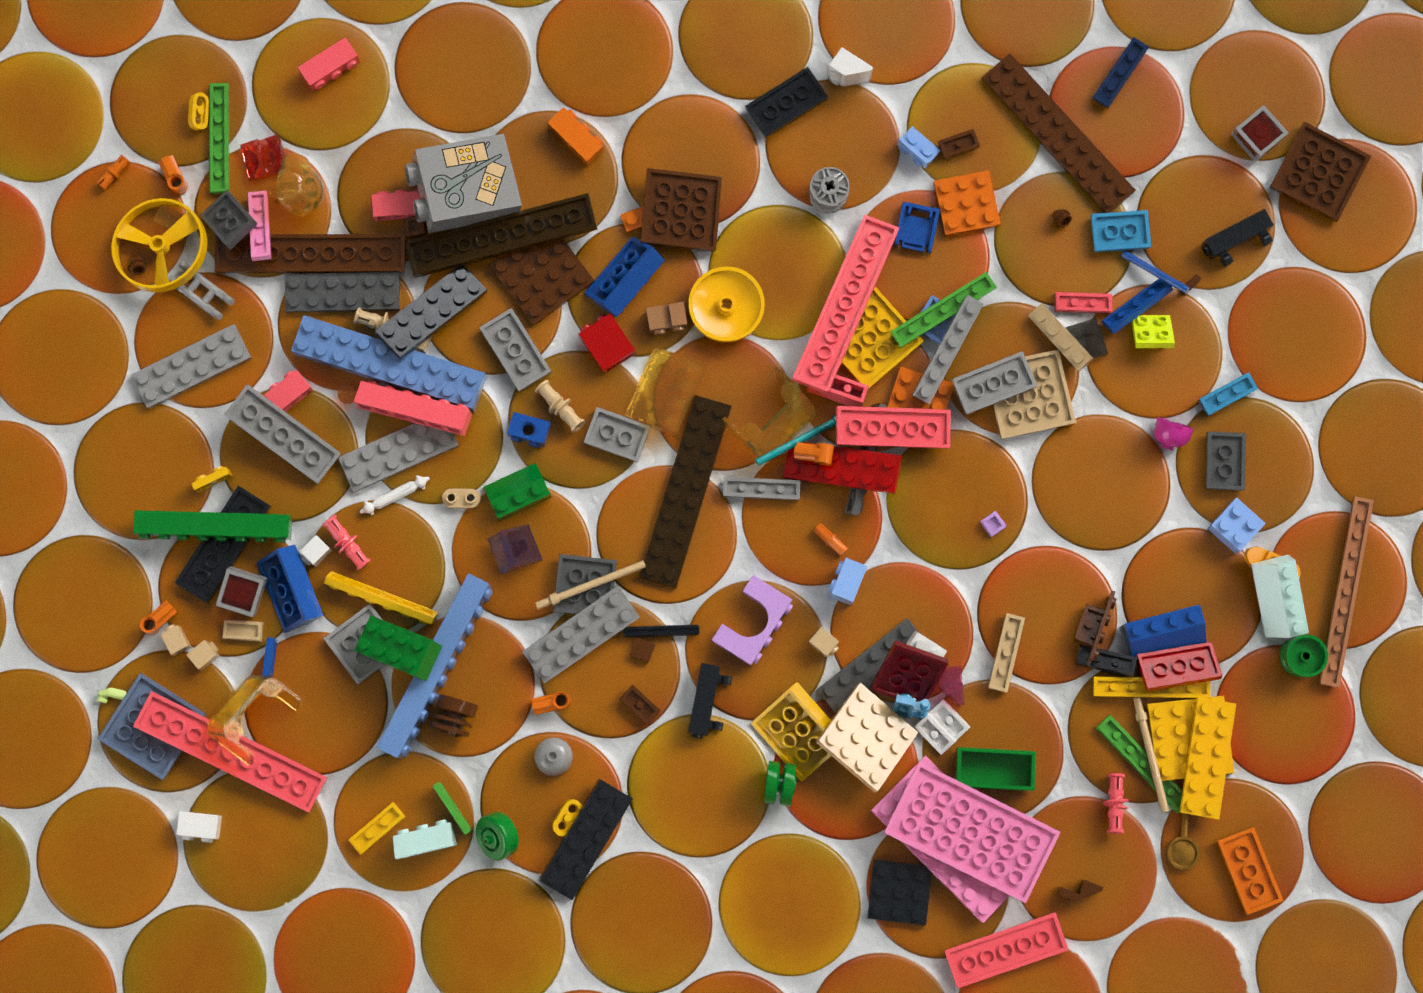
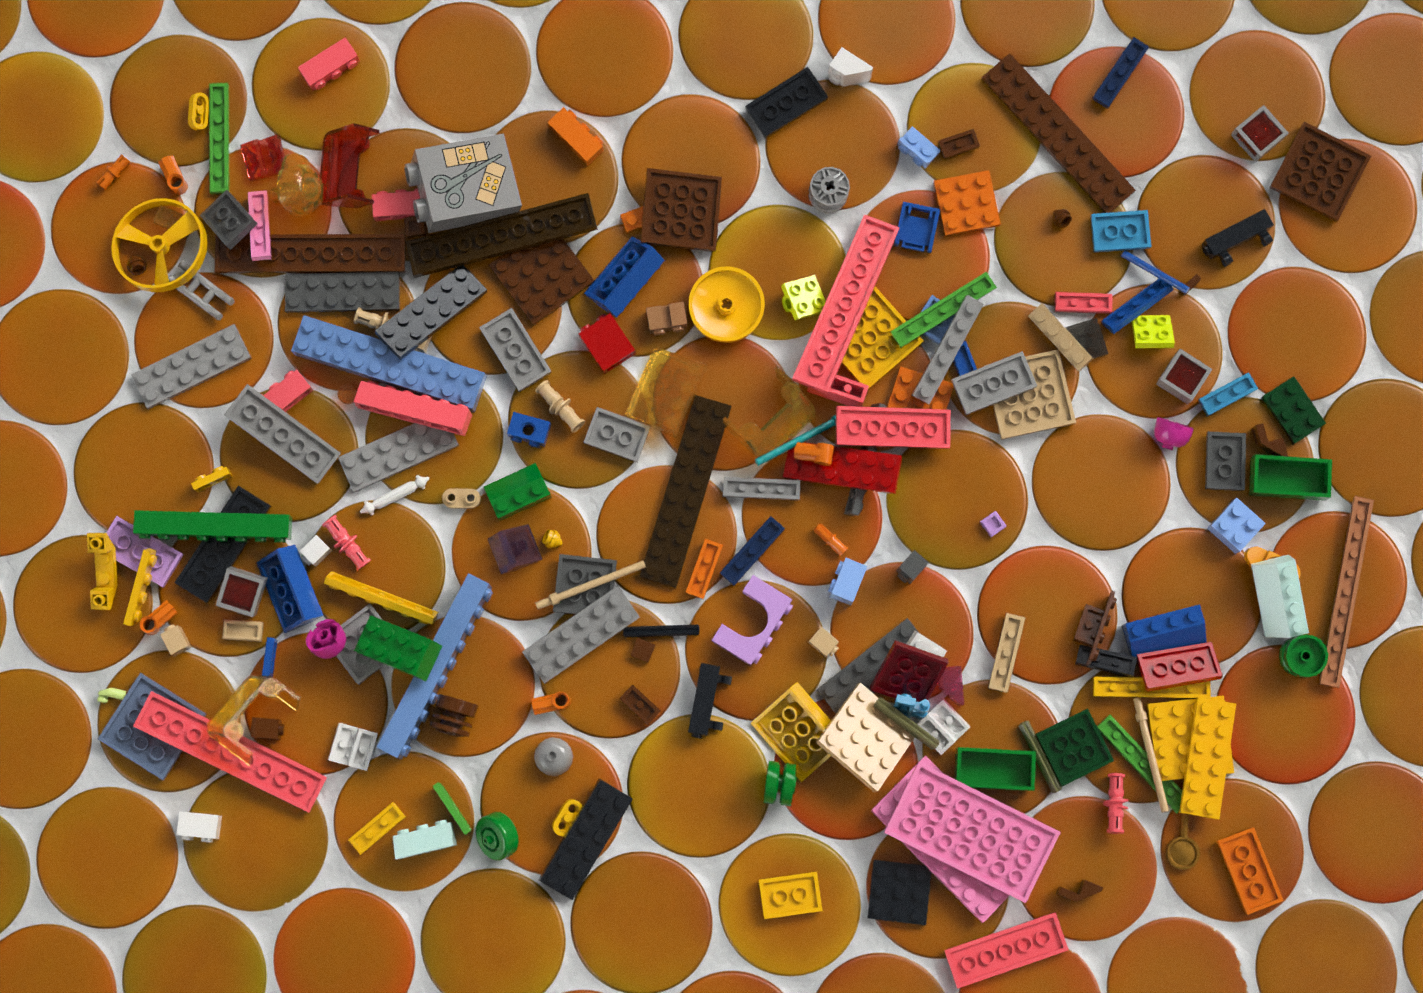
(105, 569): none -> yellow slope
(130, 549): none -> lavender plate
(141, 582): none -> yellow plate
(203, 654): tan brick -> none
(267, 728): none -> reddish brown slope
(326, 639): none -> dark pink cylinder
(341, 165): none -> clear red windscreen
(352, 746): none -> white slope
(551, 539): none -> yellow plate
(704, 569): none -> orange plate
(752, 551): none -> dark blue plate
(790, 895): none -> yellow plate
(803, 297): none -> neon yellow plate
(906, 723): none -> olive axle
(911, 567): none -> dark grey brick
(963, 360): none -> blue tile
(1041, 757): none -> olive axle
(1074, 747): none -> dark green plate
(1184, 376): none -> piece
(1274, 447): none -> reddish brown slope
(1290, 477): none -> green piece
(1293, 410): none -> dark green plate

